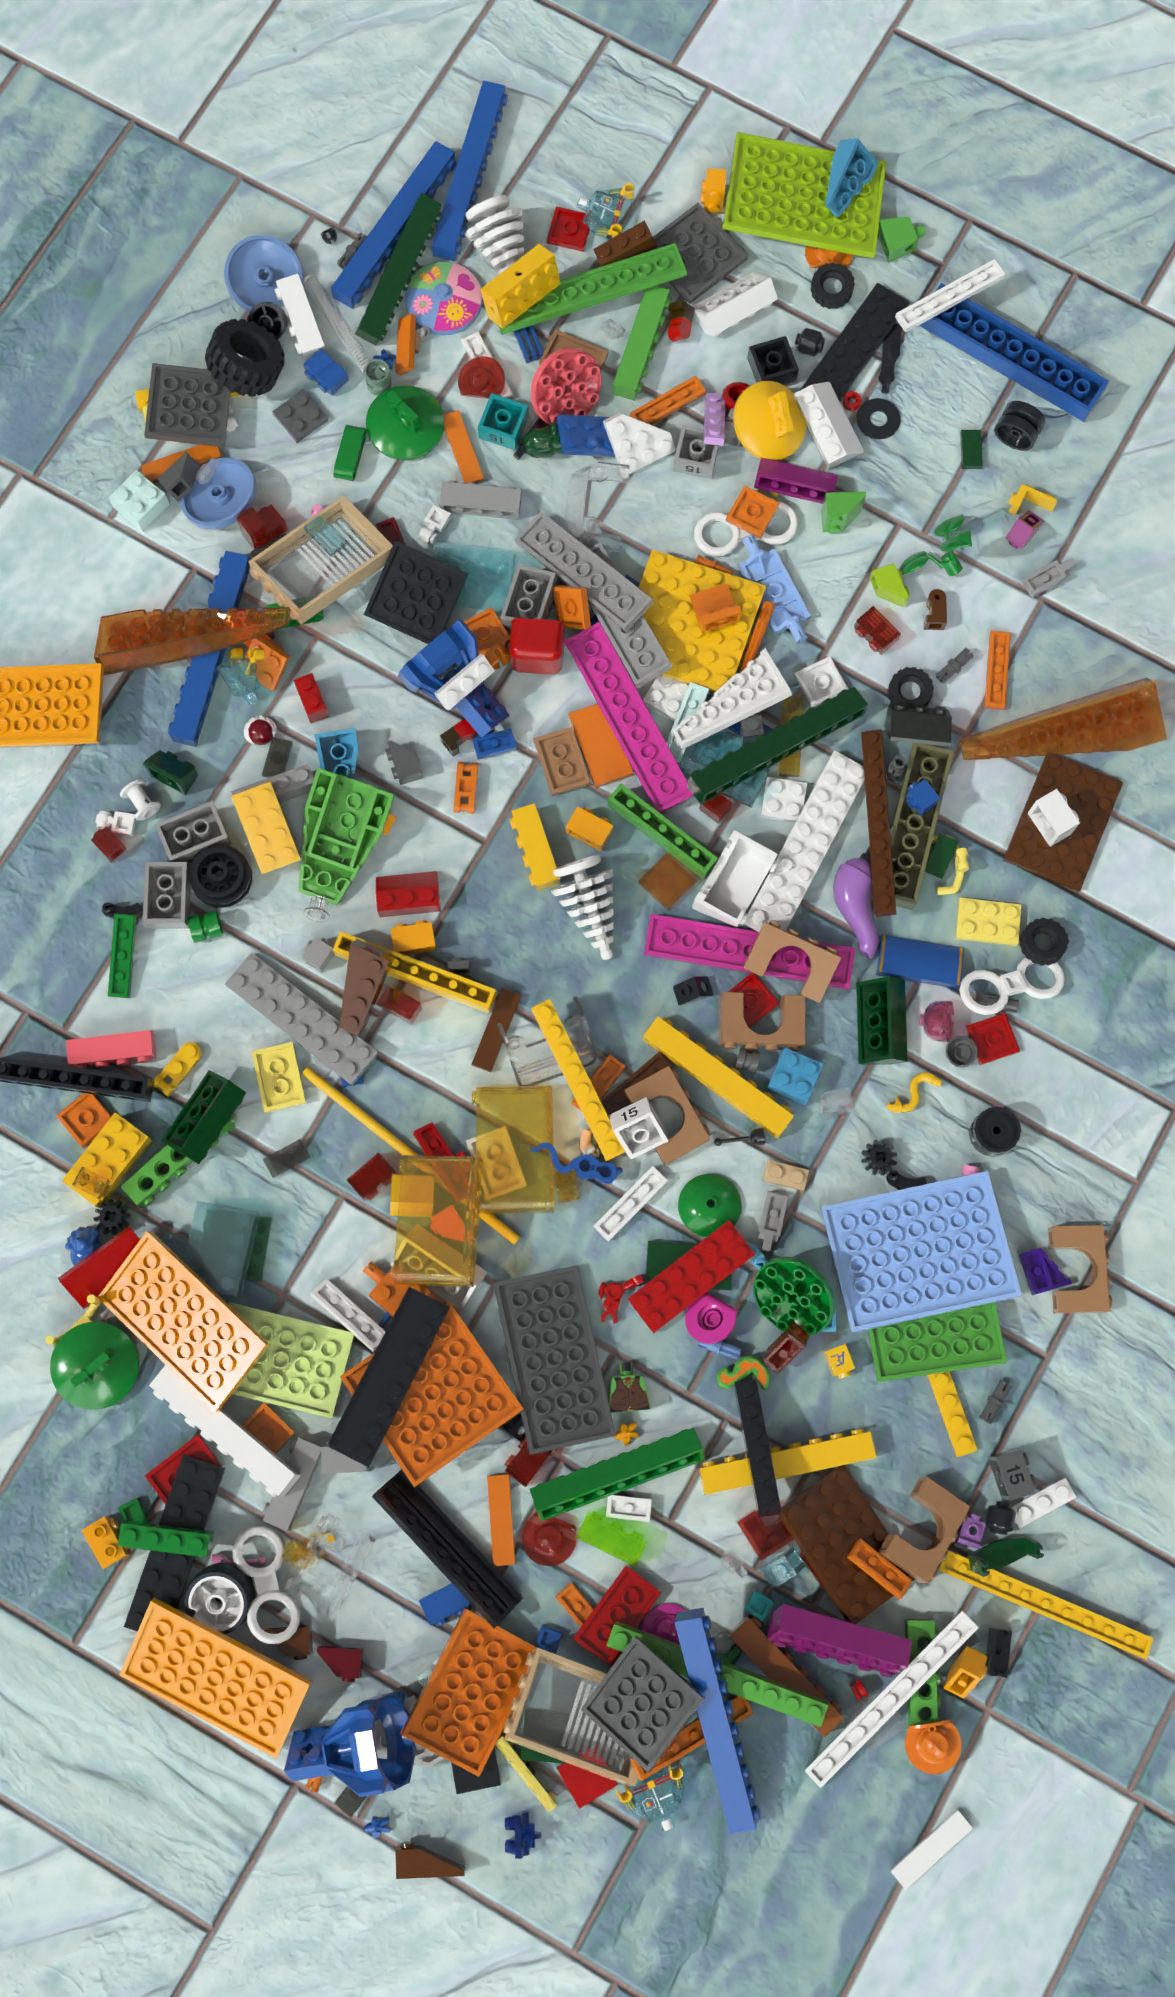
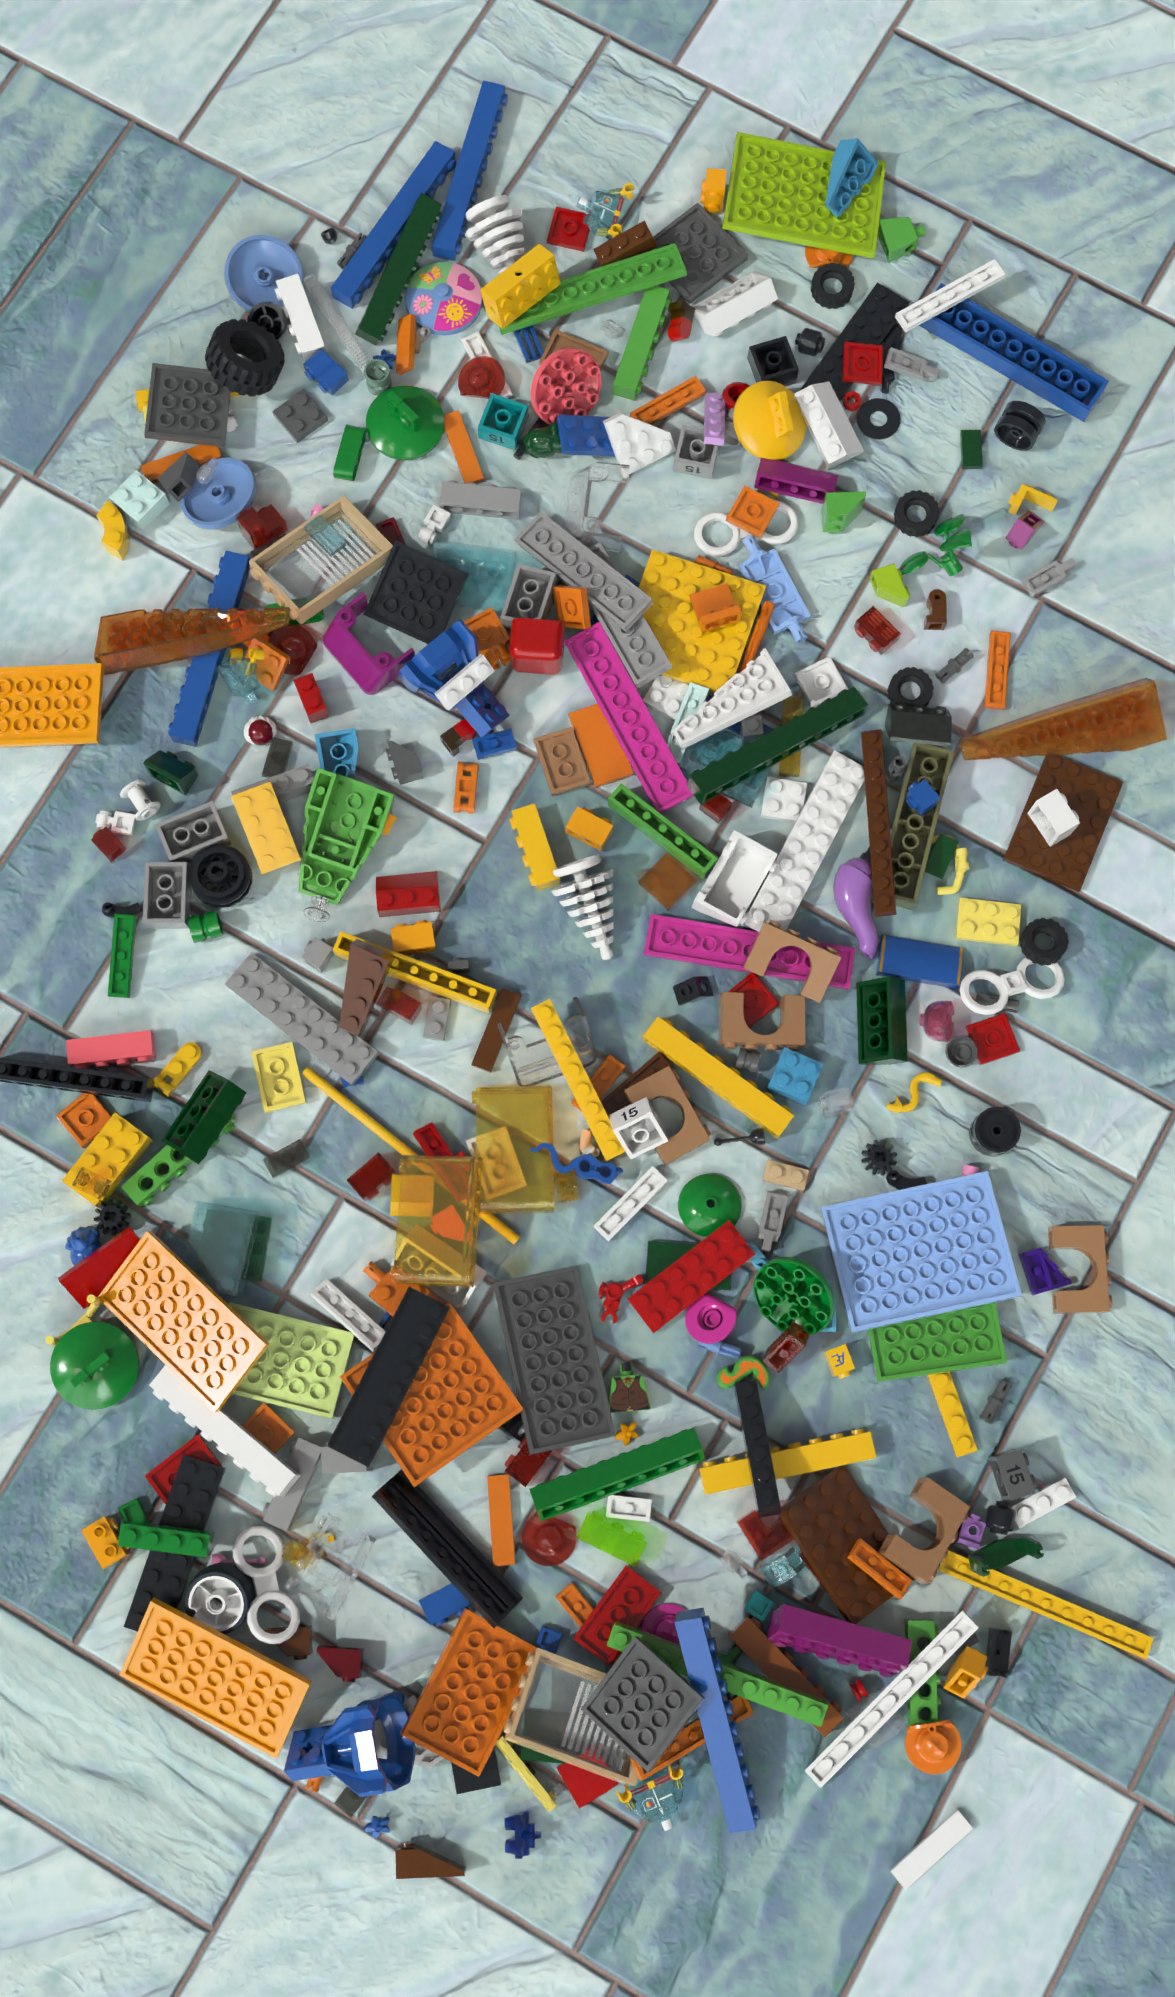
(116, 534): none -> yellow brick
(297, 644): none -> clear red hat
(367, 672): none -> magenta windscreen
(436, 1018): none -> light grey plate
(862, 363): none -> red tile
(910, 365): none -> light grey hinge
(916, 528): none -> black tyre

